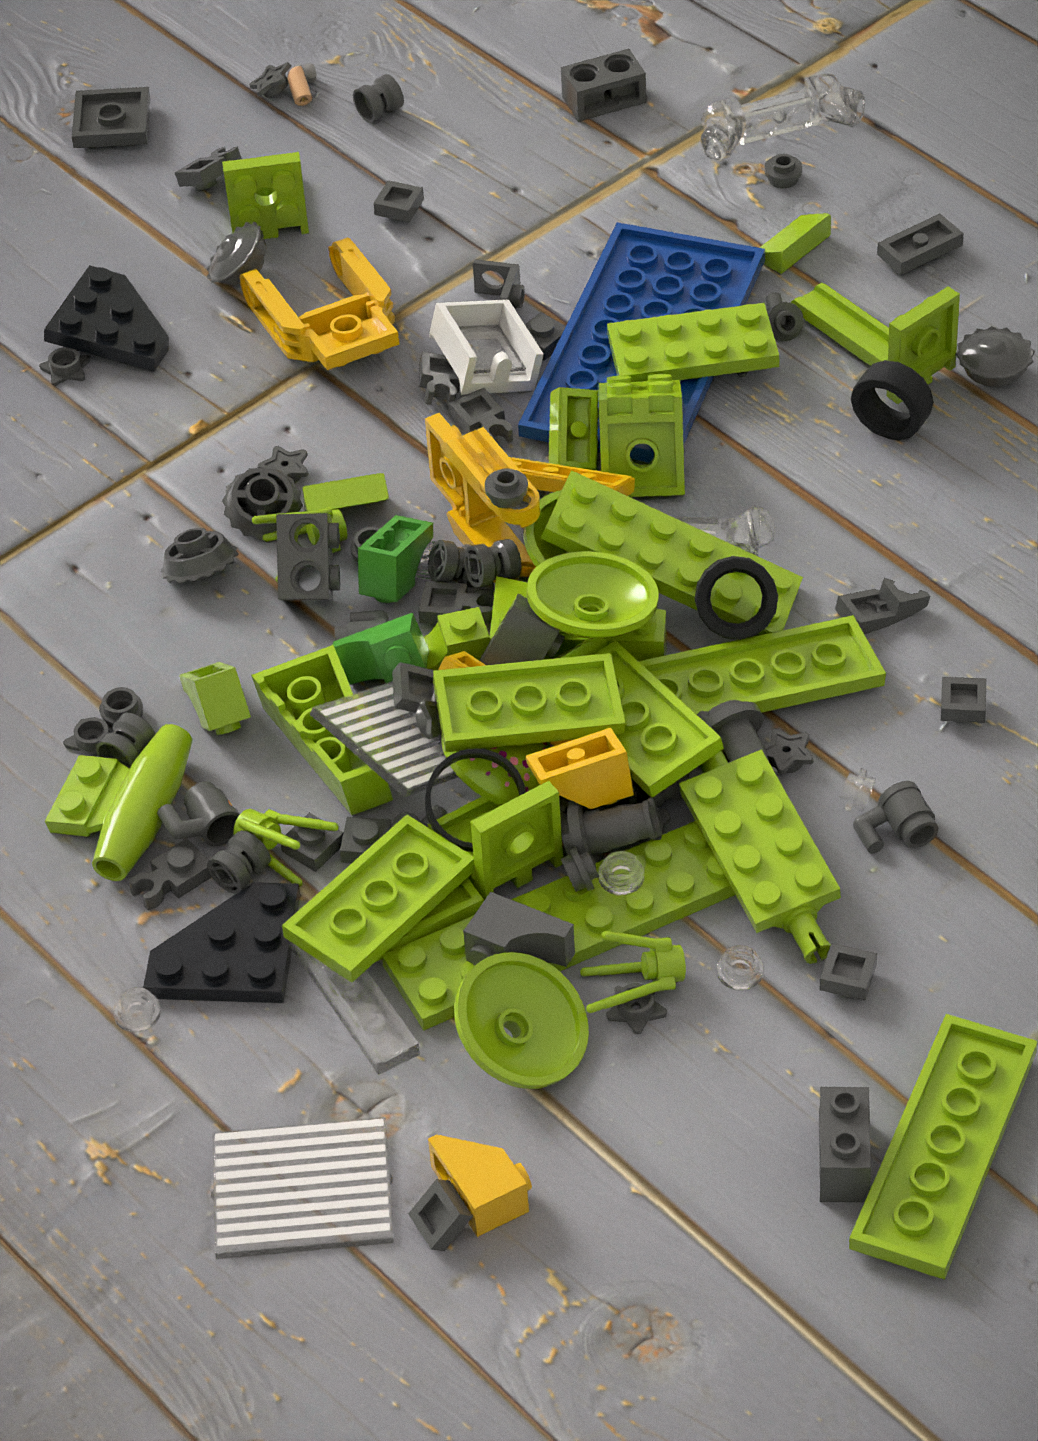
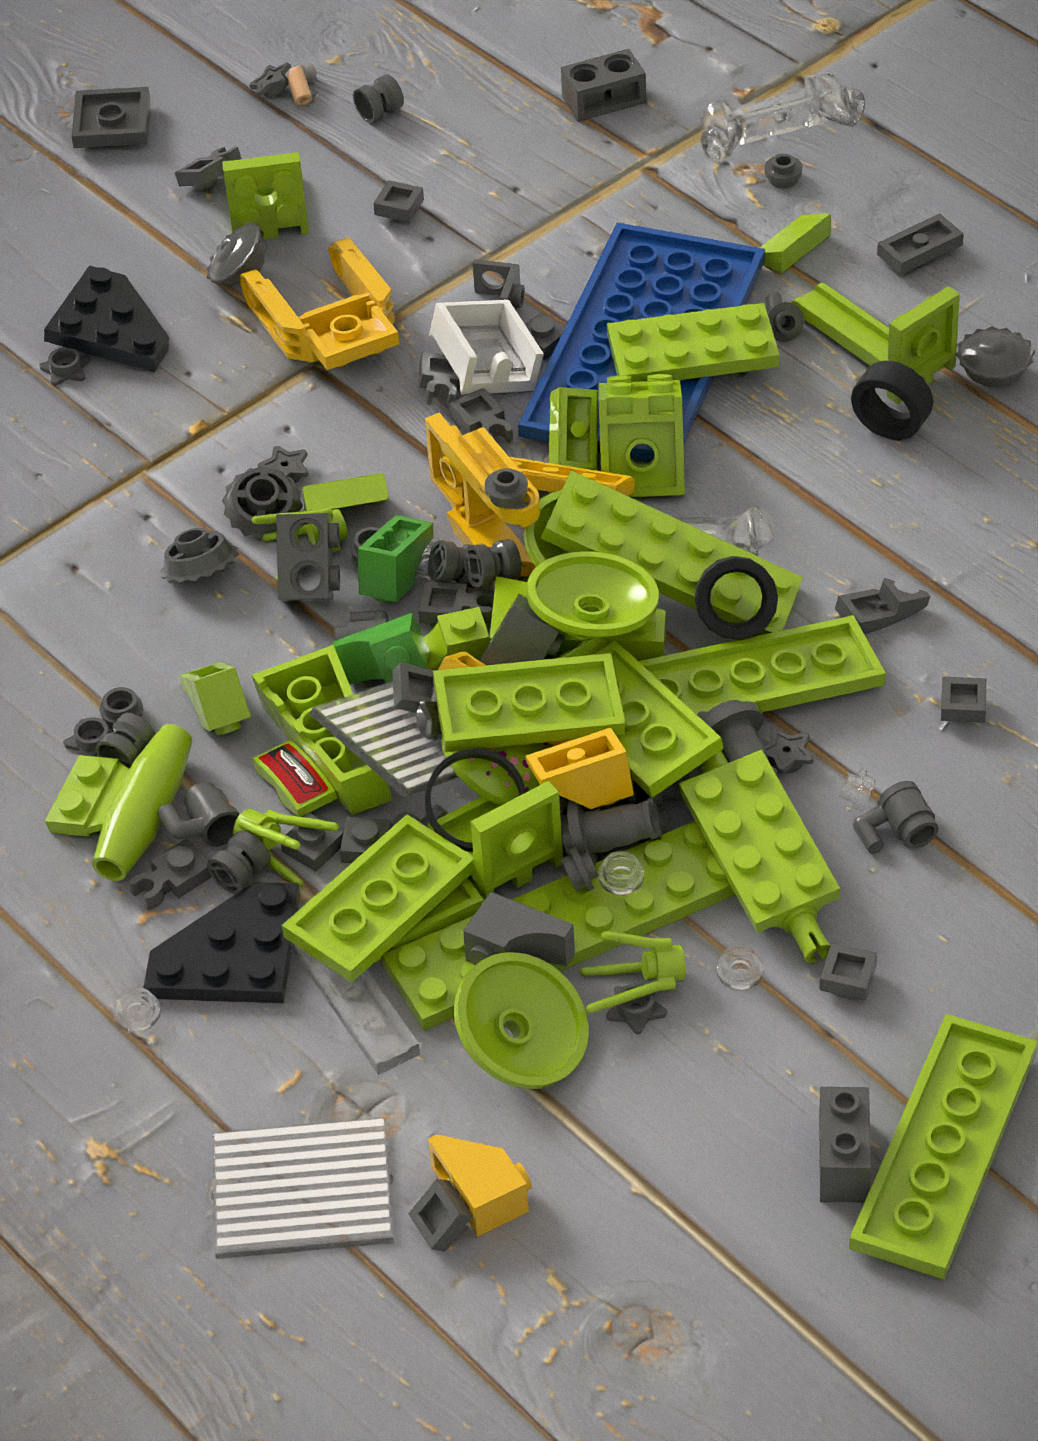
(295, 777): none -> slope

